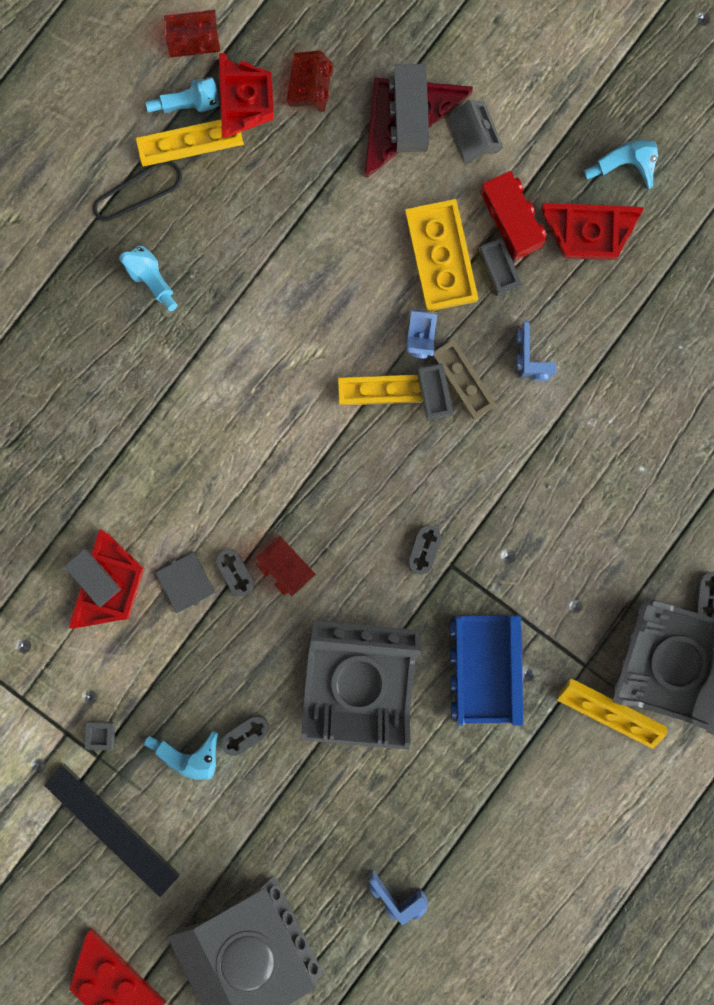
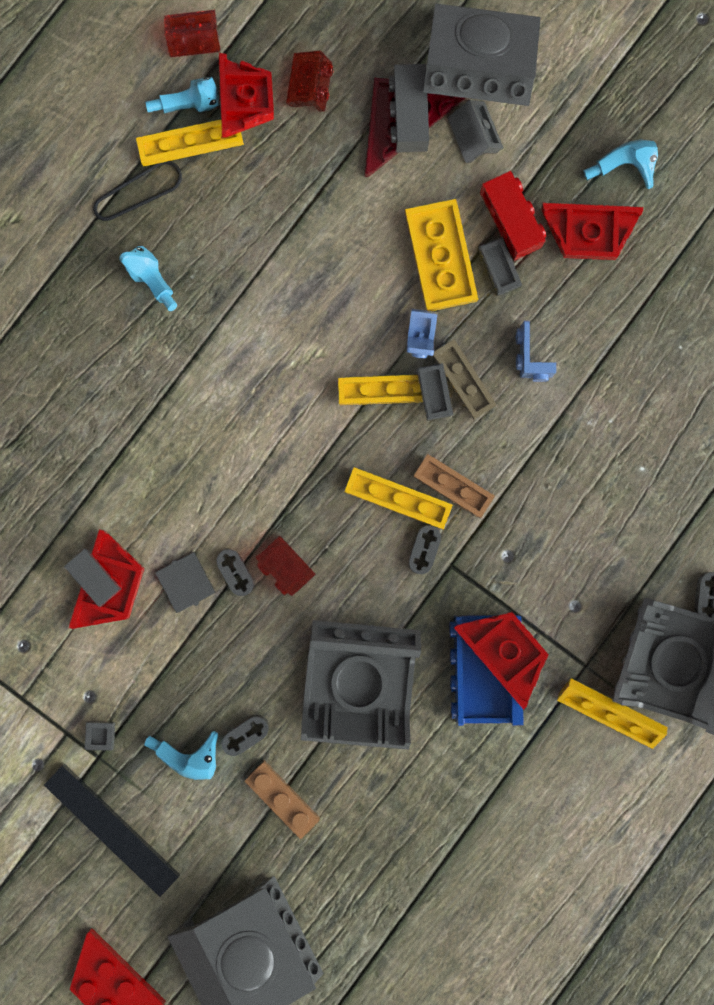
(282, 799): none -> medium nougat plate
(398, 498): none -> yellow plate
(410, 908): medium blue bracket -> none
(454, 486): none -> medium nougat plate
(482, 54): none -> dark grey panel
(507, 652): none -> red wing

